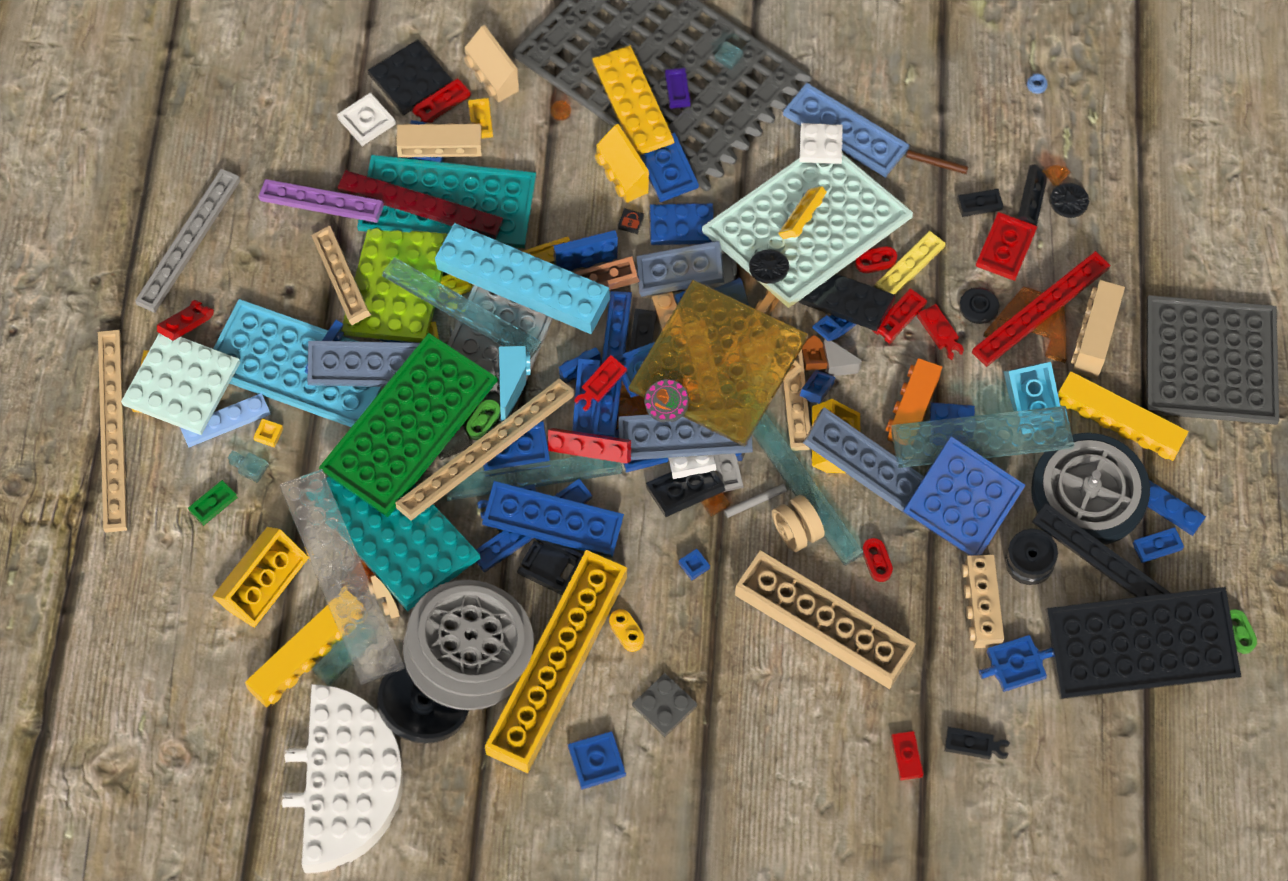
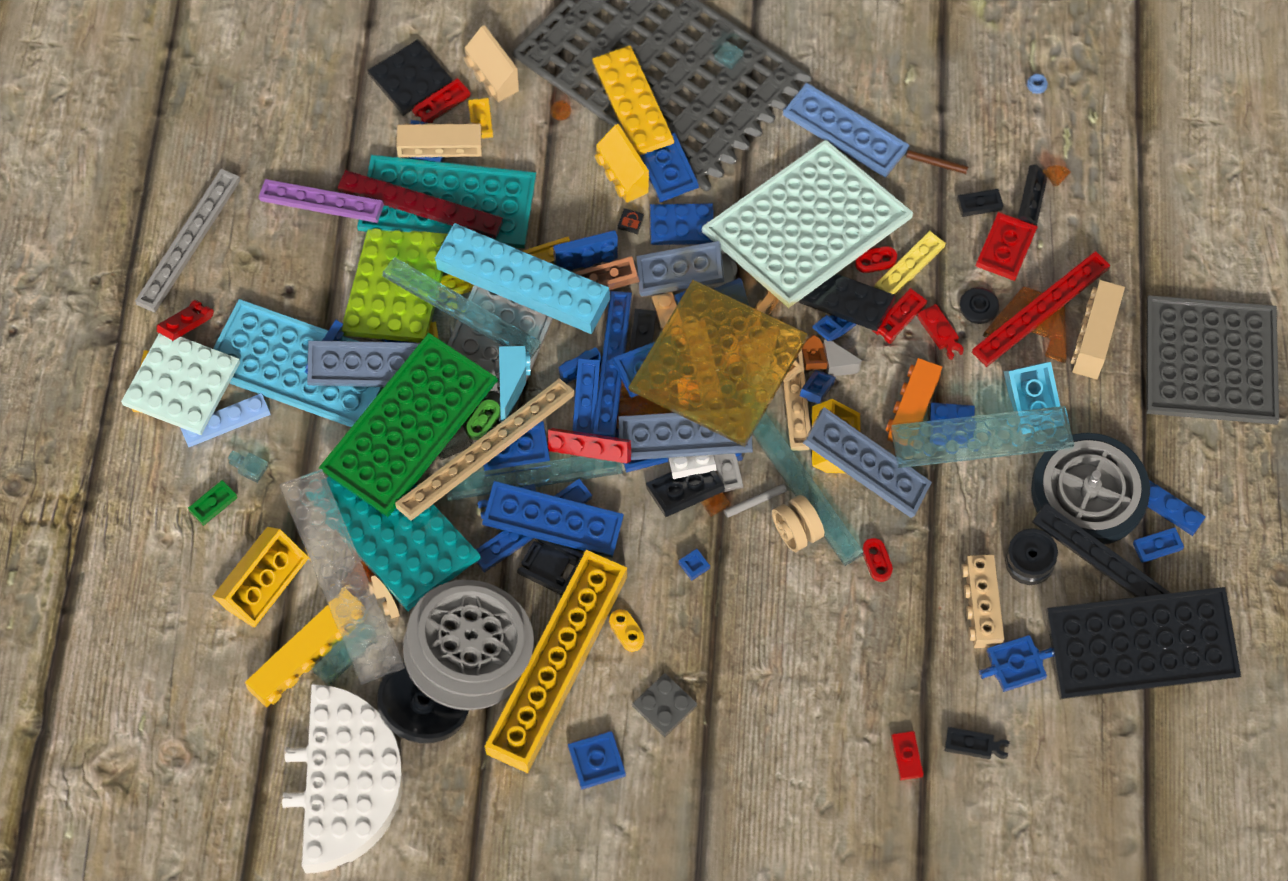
(112, 431): tan plate -> none
(268, 433): yellow plate -> none
(341, 275): tan plate -> none
(366, 119): white plate -> none
(601, 381): red plate -> none
(666, 401): dark grey tile -> none
(677, 88): dark purple tile -> none
(769, 266): black wheel -> none
(802, 212): yellow plate -> none
(821, 143): white plate -> none
(825, 619): tan brick -> none
(963, 498): blue plate -> none
(1069, 200): black wheel -> none
(1122, 416): yellow brick -> none
(1243, 632): bright green plate -> none

